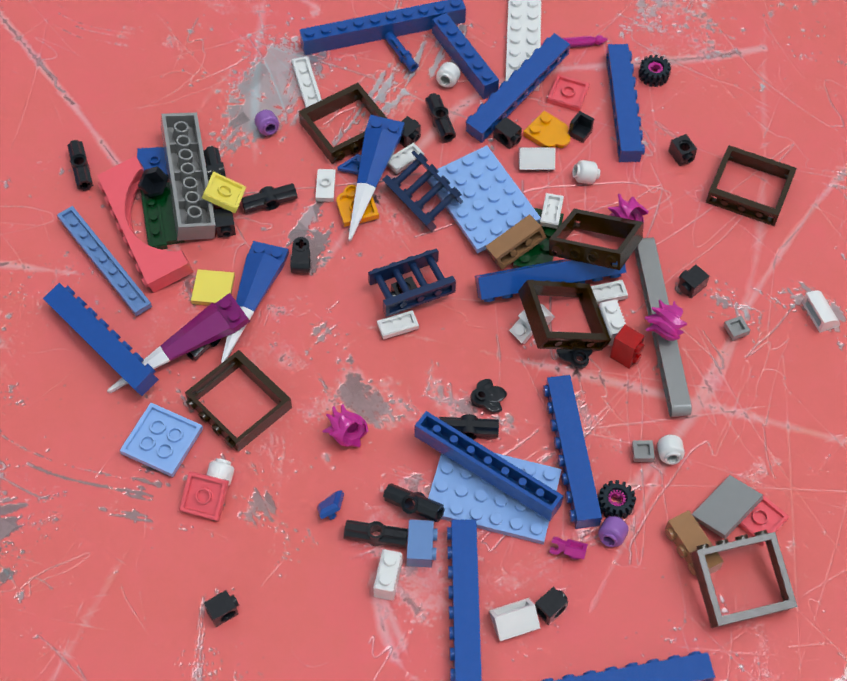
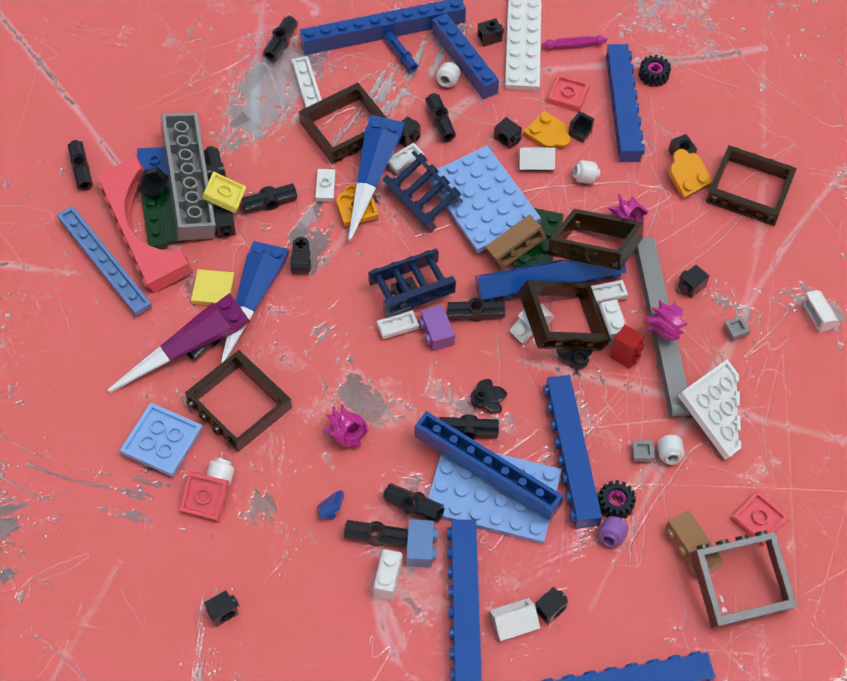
(103, 341): blue brick -> none
(266, 122): medium lavender head -> none
(280, 38): none -> black piece
(351, 165): blue piece -> none
(437, 328): none -> medium lavender brick
(486, 309): none -> black piece
(490, 32): none -> black brick
(517, 87): blue brick -> none
(551, 210): white plate -> none
(570, 547): dark pink plate -> none
(688, 172): none -> light orange plate
(715, 406): none -> white plate
(727, 506): light grey tile -> none

